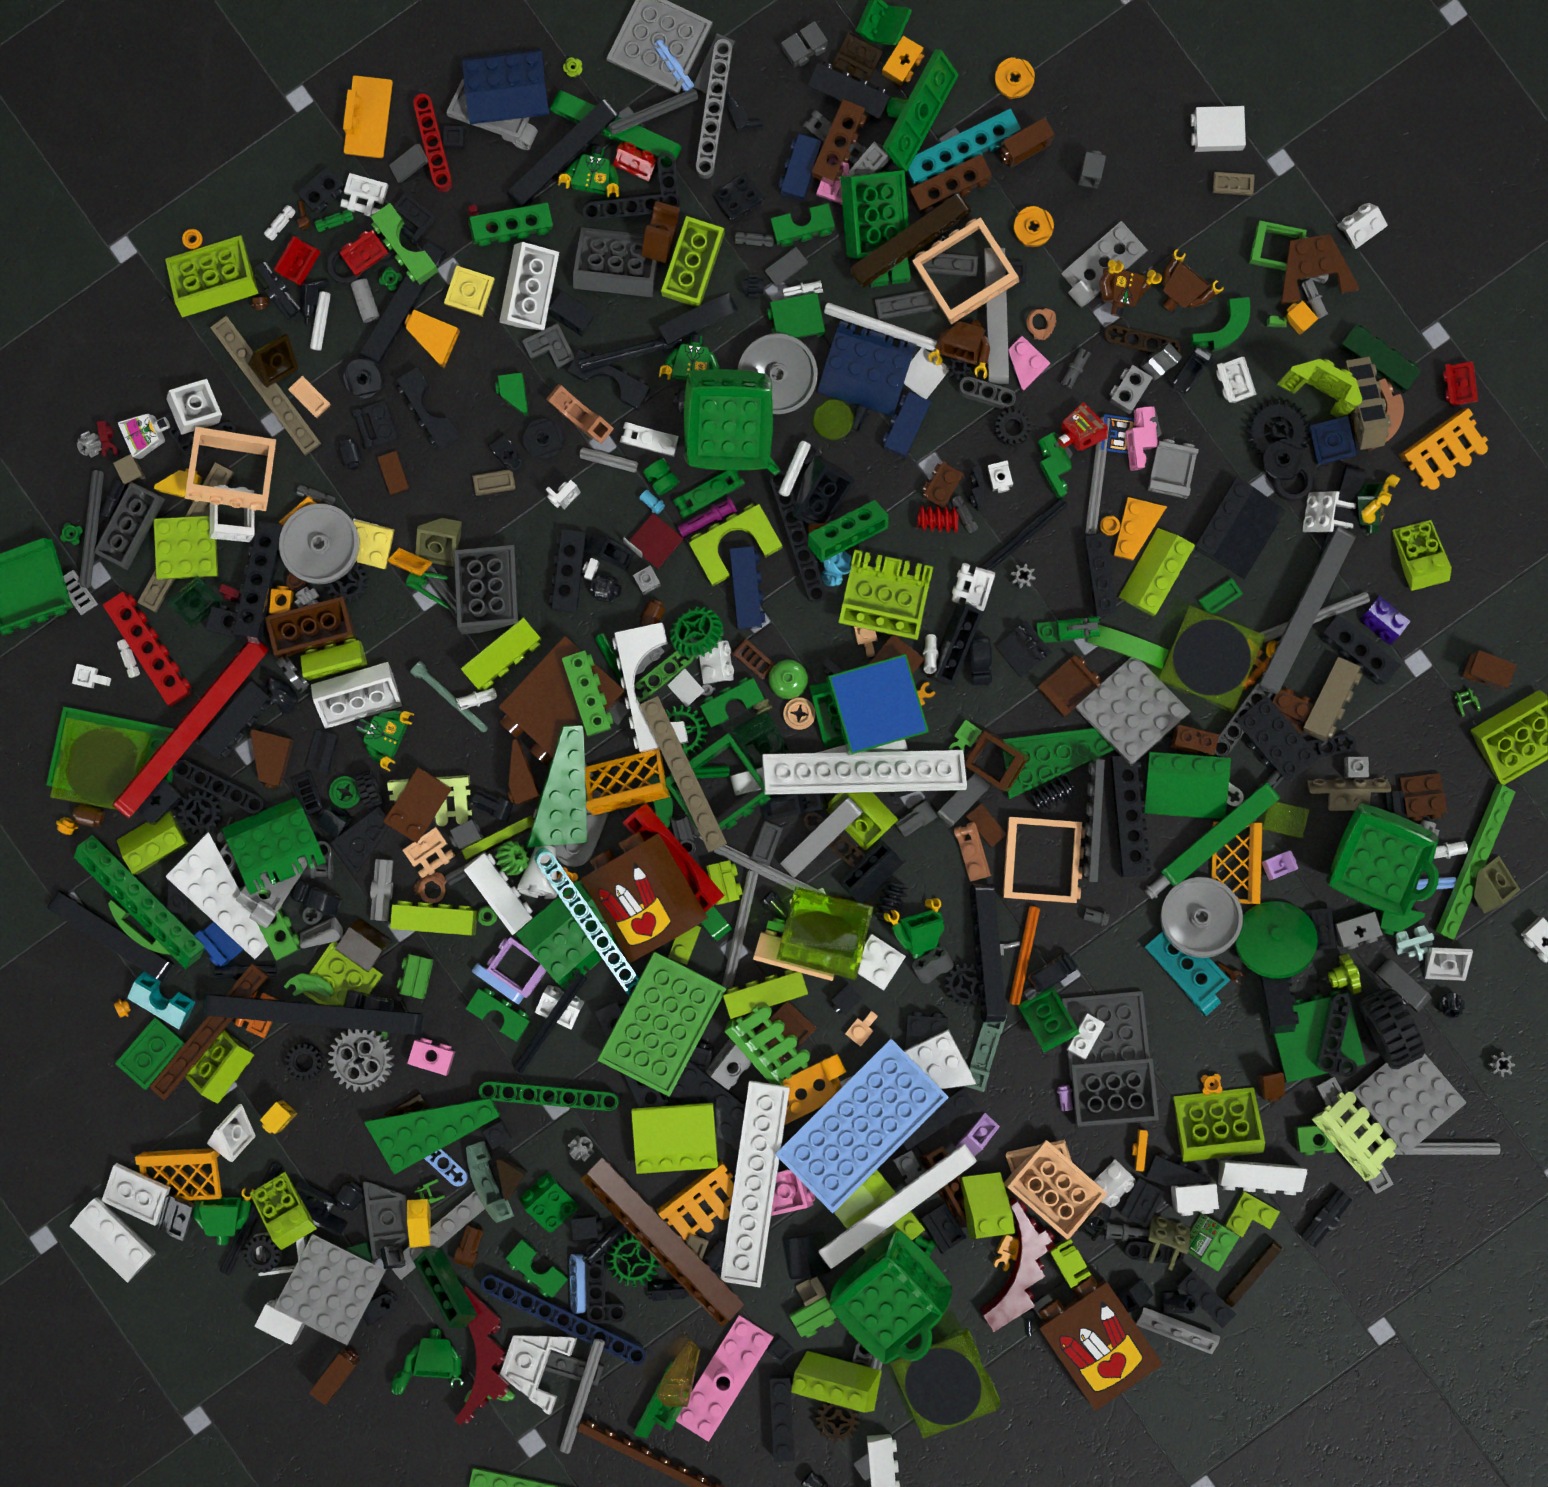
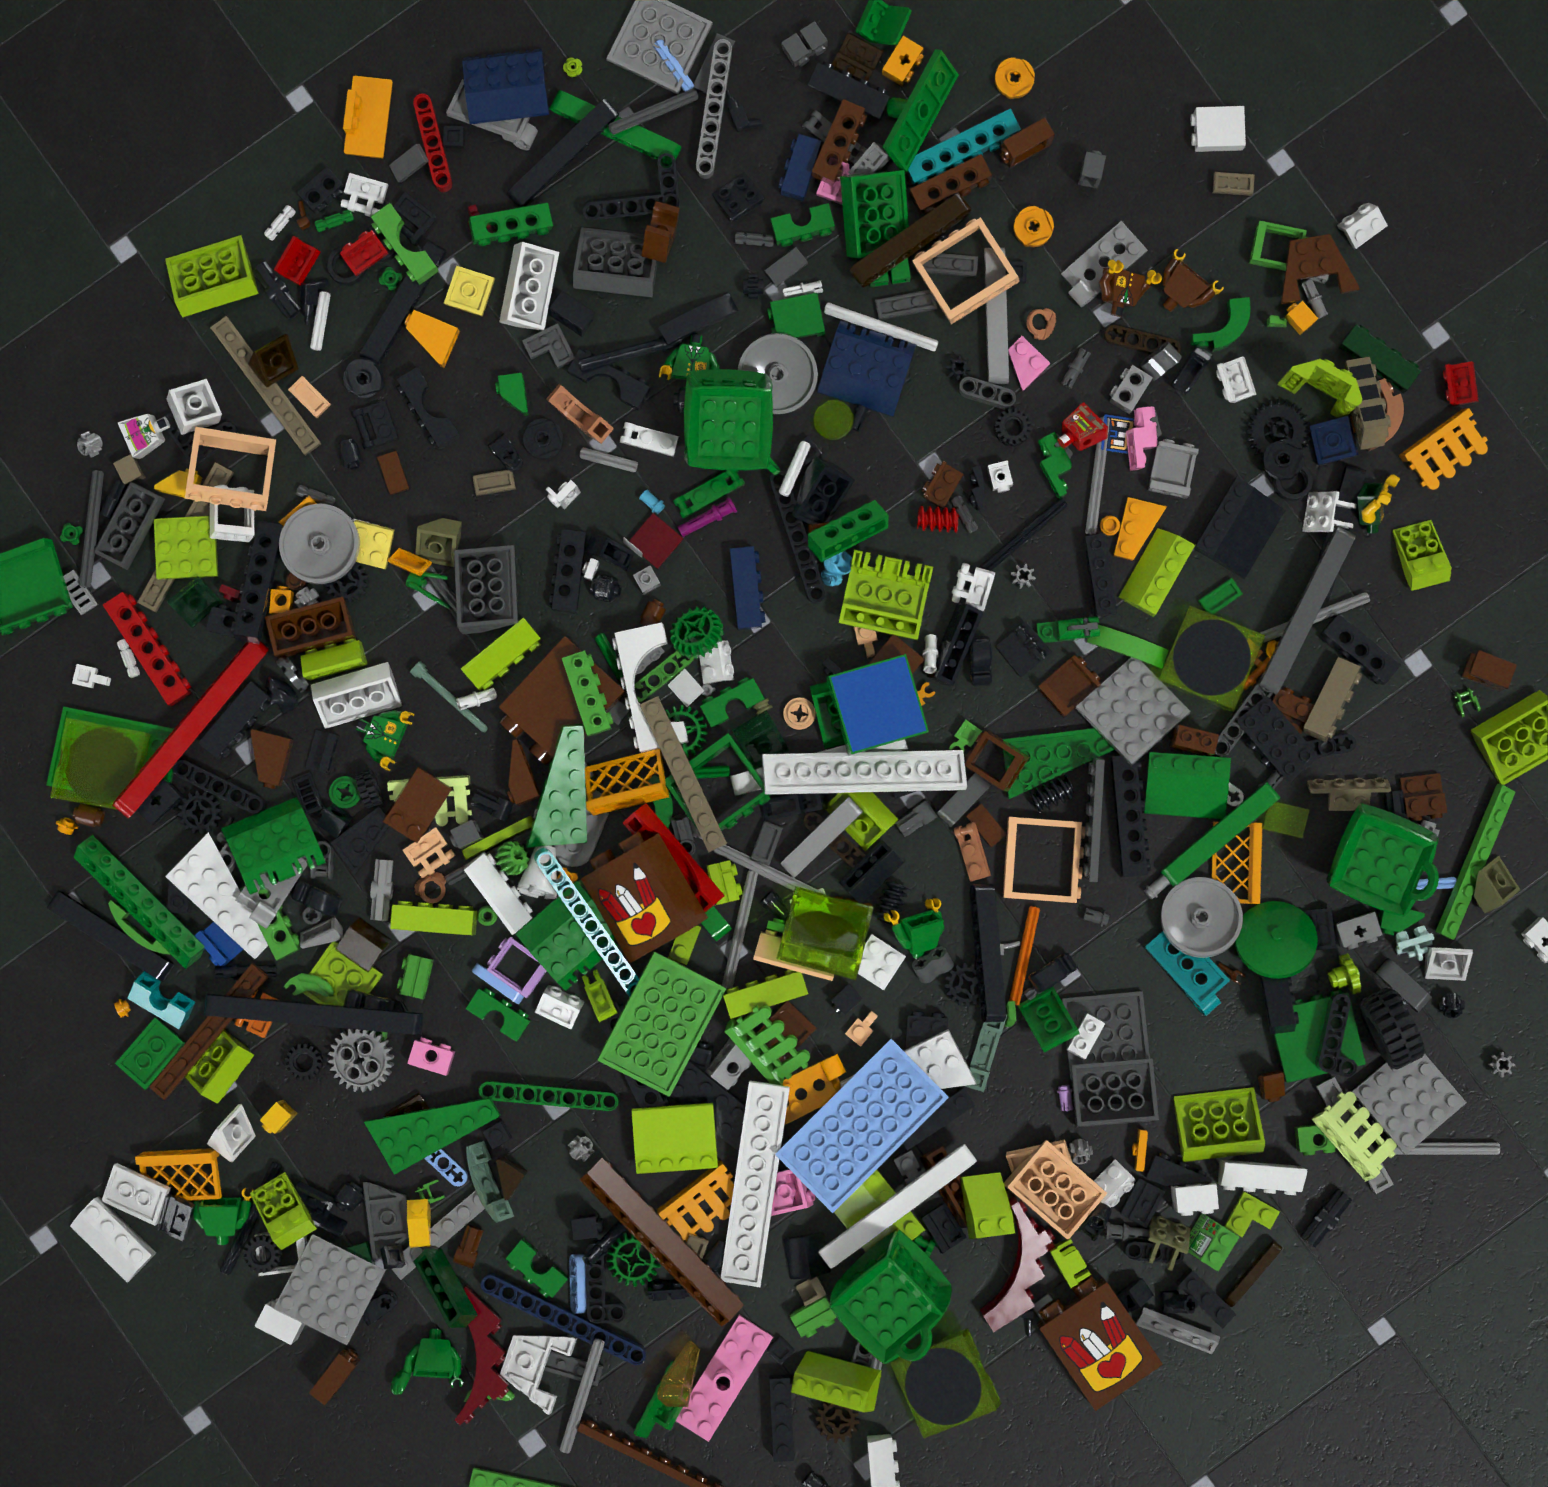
(105, 433): dark red plate -> none
(151, 843): lime slope -> none
(186, 238): light orange plate -> none
(260, 302): reddish brown plate -> none
(365, 300): light grey axle -> none
(548, 1203): green bracket -> none
(550, 1022): black axle -> none
(592, 174): green torso -> none
(599, 997): none -> lime hinge
(635, 161): red bracket -> none
(661, 477): green wheel -> none
(692, 262): lime brick -> none
(744, 642): reddish brown slope -> none
(751, 521): lime arch -> none
(788, 679): bright green cylinder -> none
(906, 424): dark blue brick -> none
(924, 375): white sticker -> none
(963, 343): reddish brown torso -> none
(979, 1134): lavender slope -> none
(1008, 1249): light orange plate -> none
(1011, 1014): none -> bright green tile
(1080, 1151): none -> light grey gear
(1215, 1079): light orange plate -> none
(1280, 865): lavender bracket -> none
(1356, 767): light grey brick -> none
(1384, 620): dark purple bracket -> none
(1448, 850): white axle -> none

